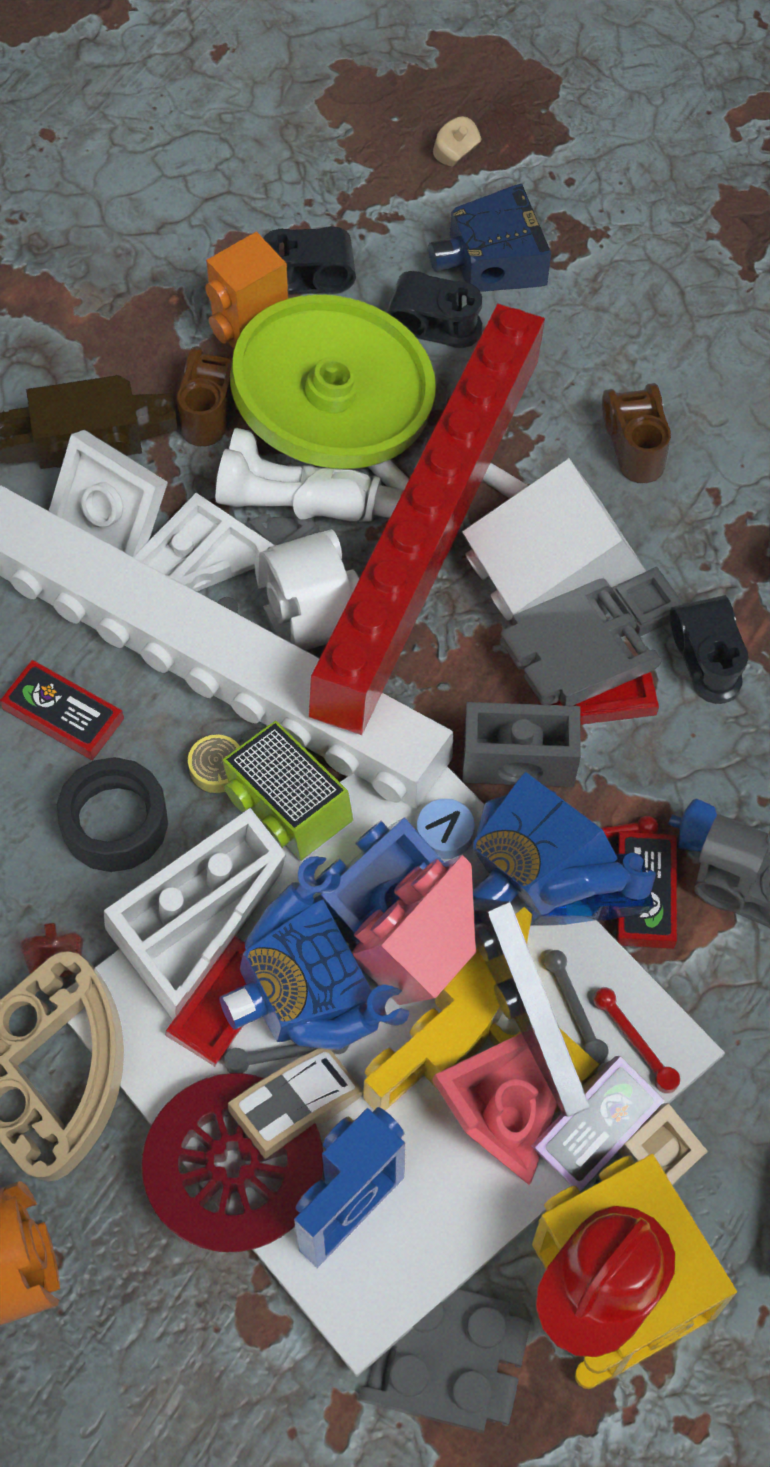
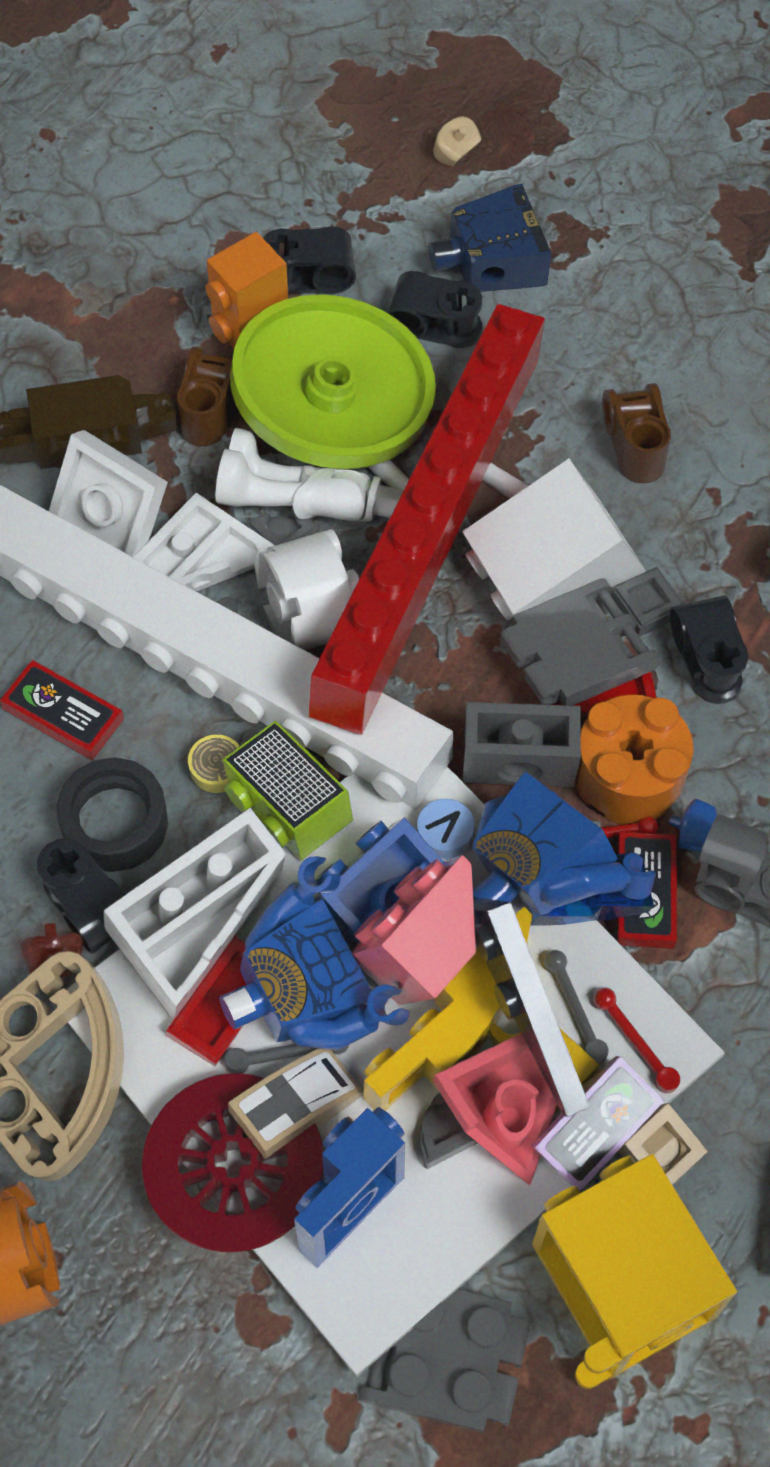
(82, 896): none -> black piece
(441, 1134): none -> dark grey tile
(605, 1281): red piece -> none
(633, 757): none -> orange brick

